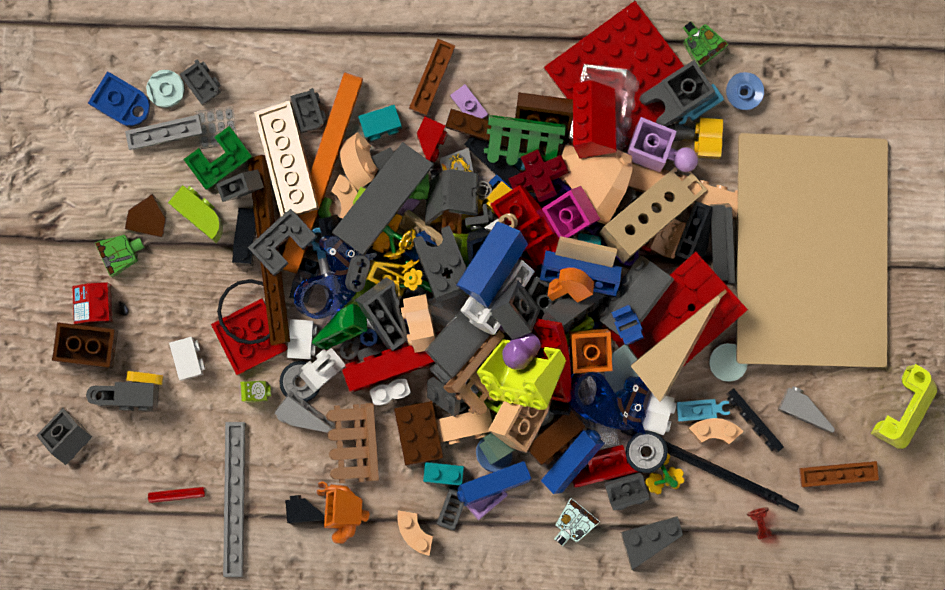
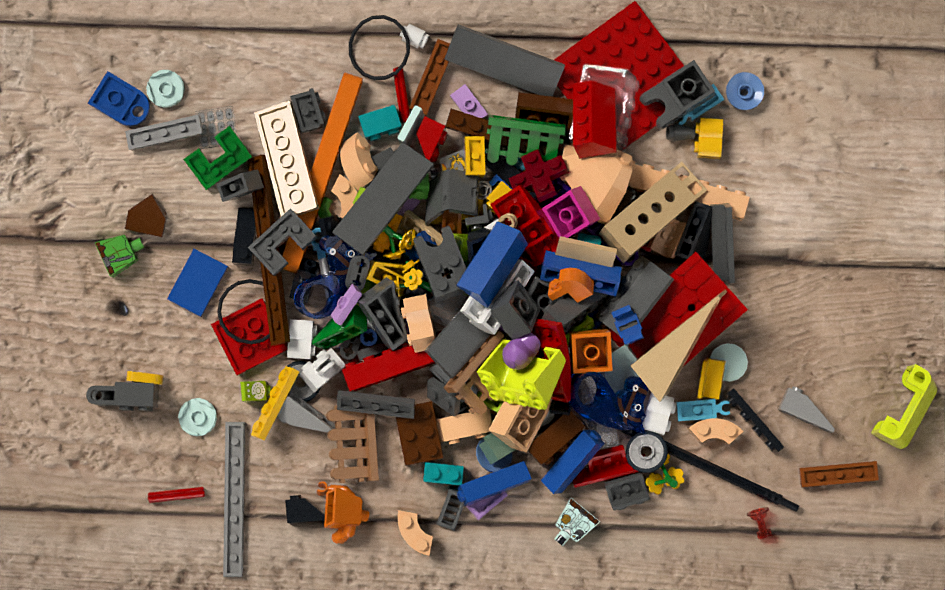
(64, 436): dark grey slope -> none
(85, 345): reddish brown brick -> none
(92, 303): red slope -> none
(187, 358): white brick -> none
(197, 282): none -> blue tile
(197, 417): none -> light aqua tile
(198, 212): lime brick -> none
(200, 82): dark grey bracket -> none
(272, 407): none -> yellow plate
(346, 304): none -> lavender plate
(376, 404): none -> dark grey plate
(395, 390): white brick -> none
(401, 96): none -> red axle
(405, 58): none -> black piece
(411, 126): none -> light aqua tile
(417, 36): none -> white brick
(474, 156): none -> yellow panel
(504, 61): none -> dark grey tile
(649, 539): dark grey wedge -> none
(652, 147): lavender brick -> none
(702, 43): torso -> none
(711, 378): none -> yellow panel
(812, 250): tan baseplate -> none

